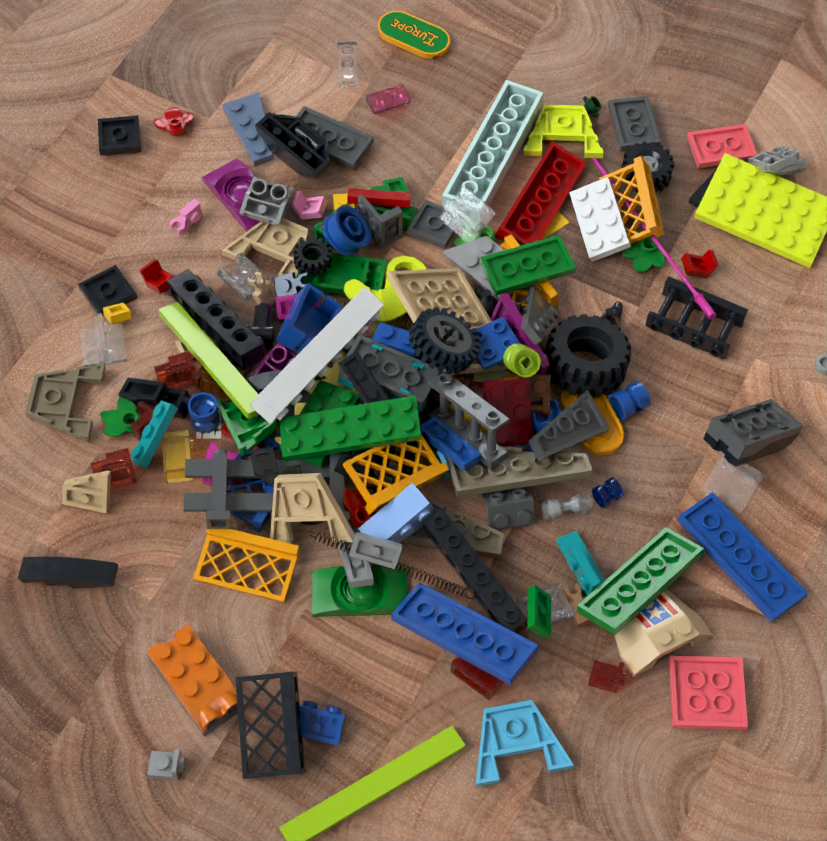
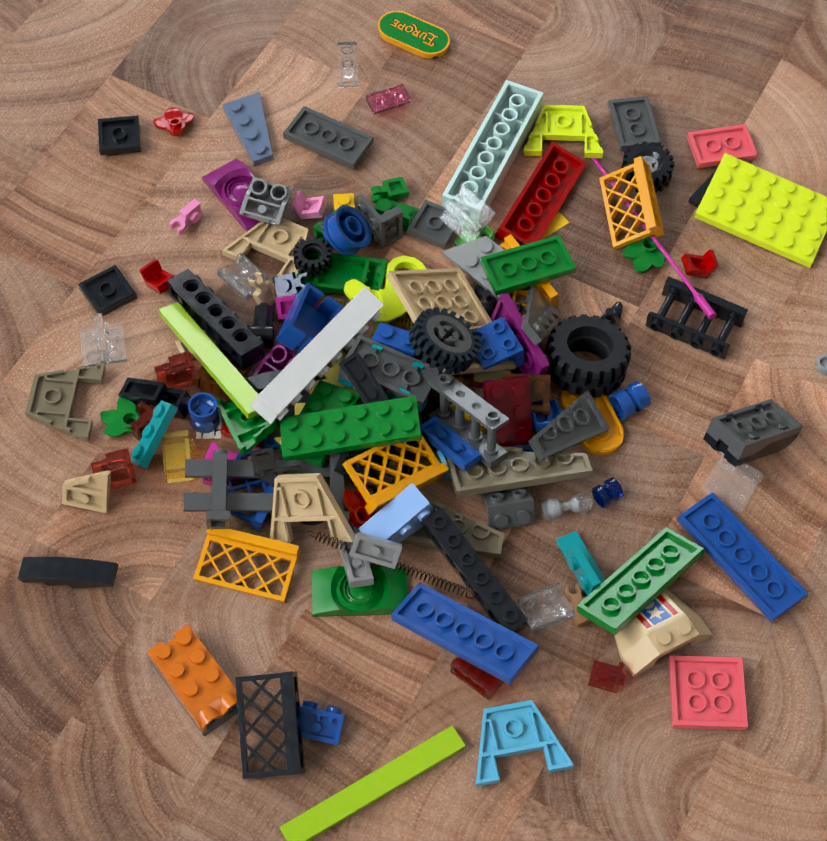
(117, 313): yellow plate -> none
(166, 765): light grey bracket -> none
(294, 143): black wedge -> none
(380, 198): red tile -> none
(522, 360): lime wheel -> none
(539, 612): green plate -> none
(592, 105): dark green plate -> none
(600, 219): white plate -> none
(779, 161): light grey slope -> none

